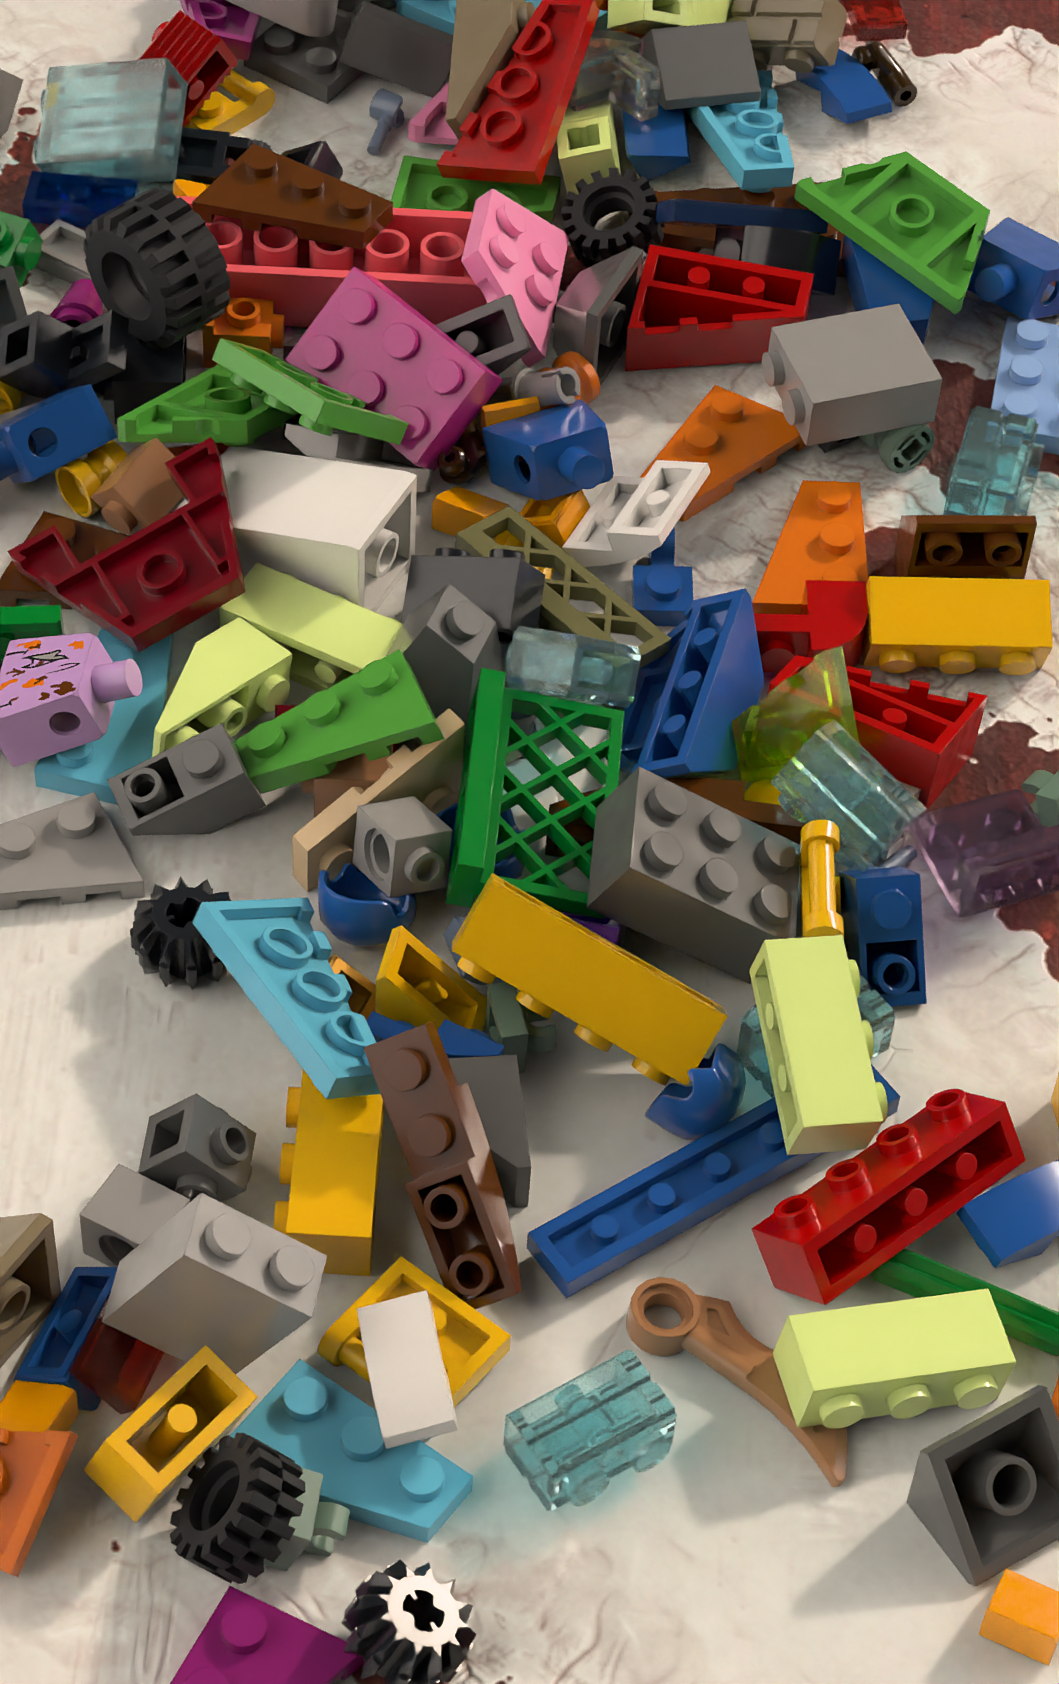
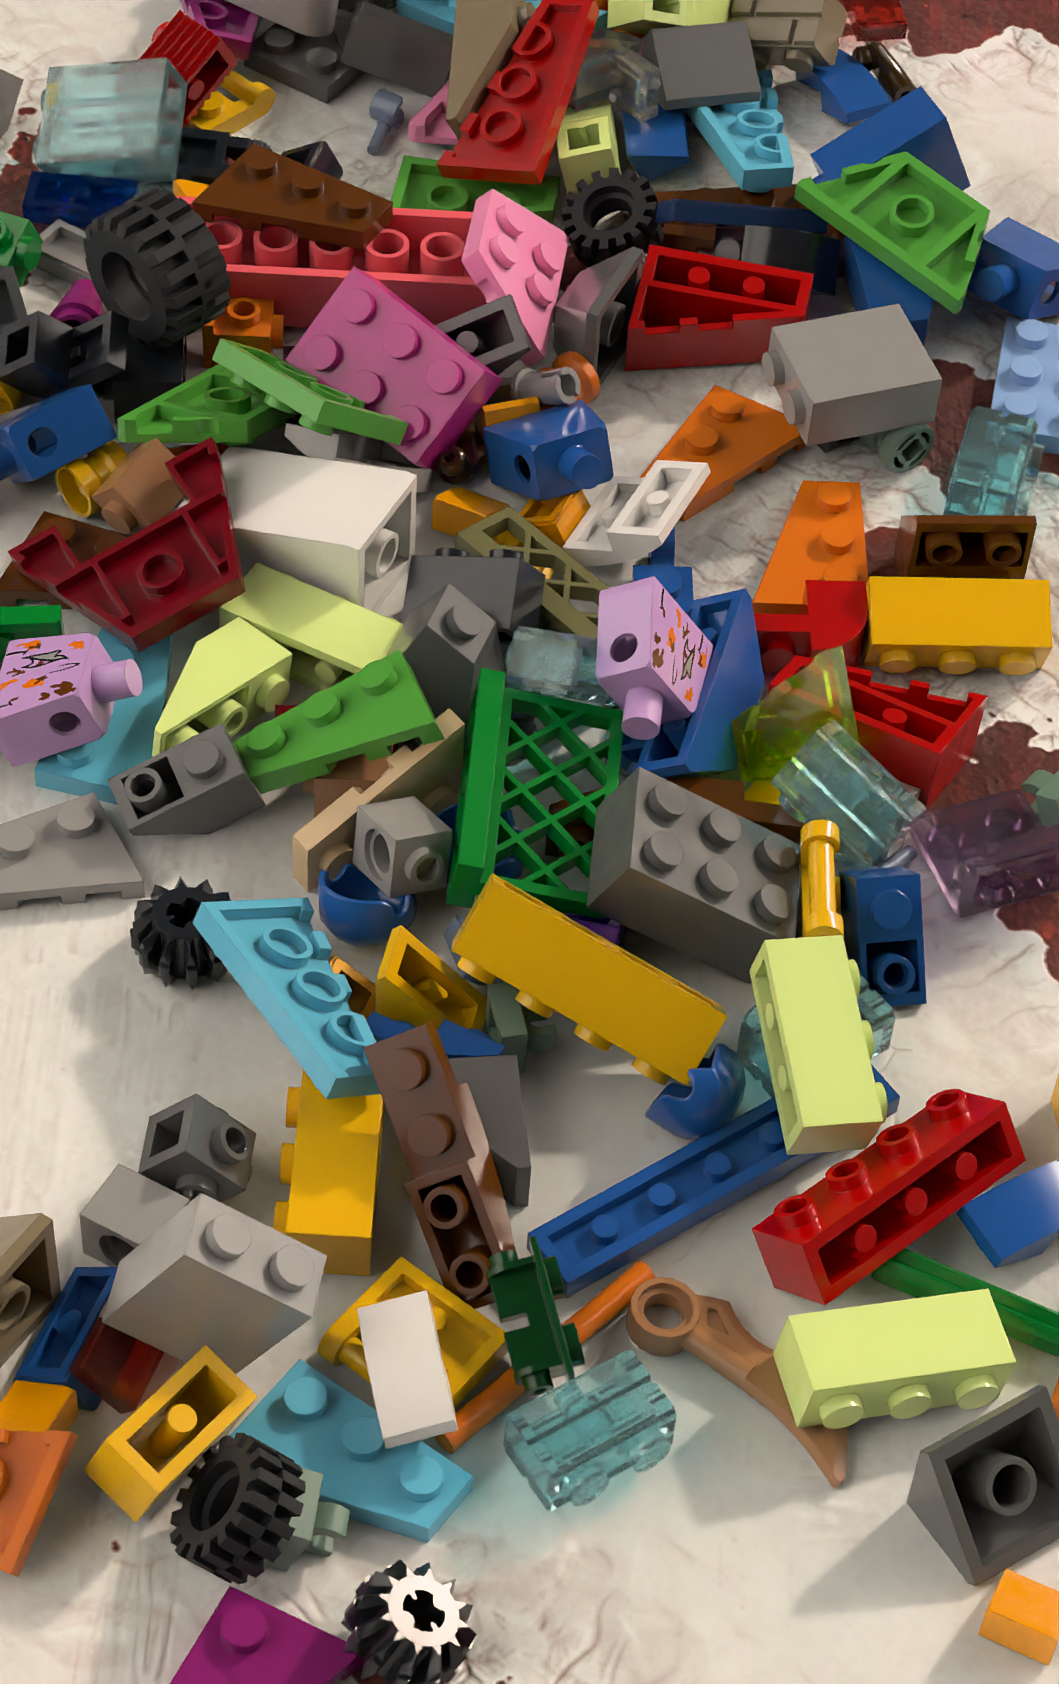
(504, 1391): none -> orange bar
(529, 1289): none -> dark green hinge
(649, 656): none -> lavender torso
(906, 125): none -> blue slope

